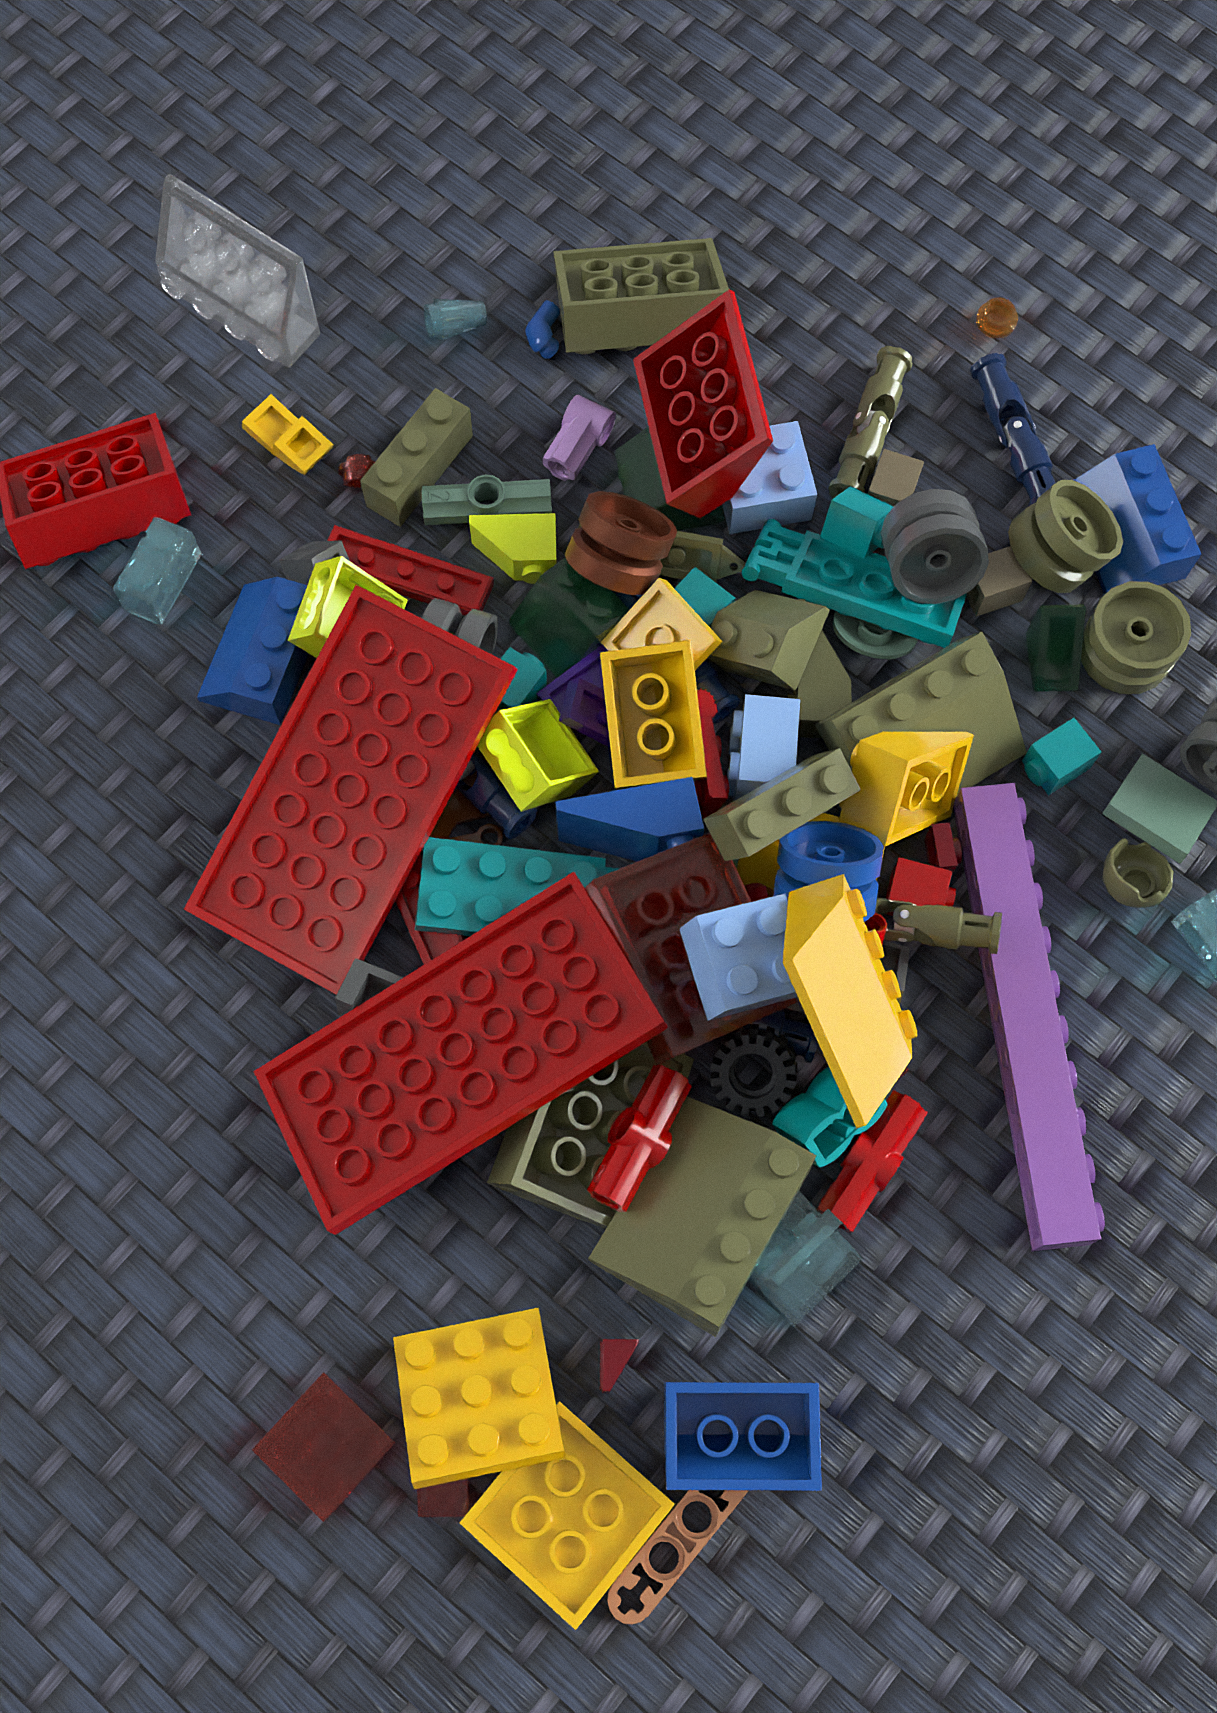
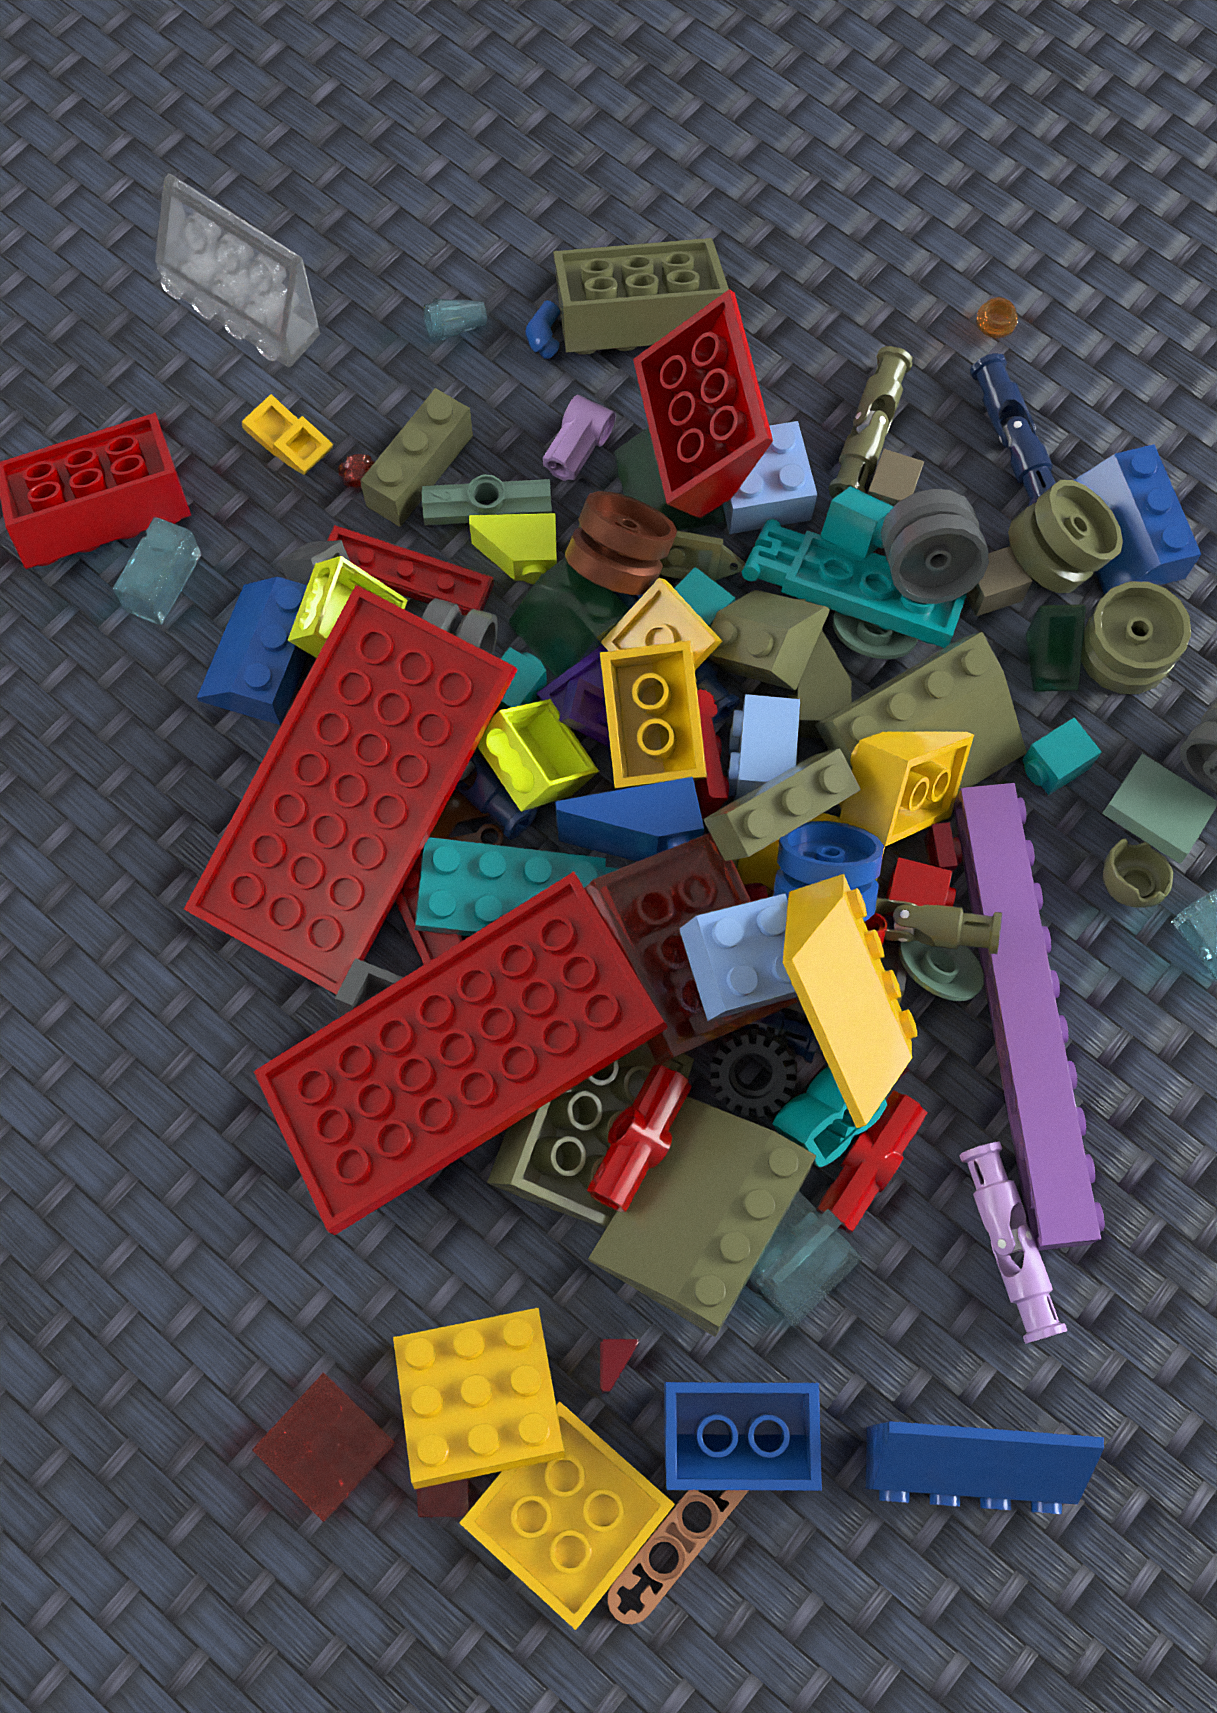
(943, 971): none -> sand green dish
(979, 1464): none -> blue slope
(1008, 1230): none -> lavender piece

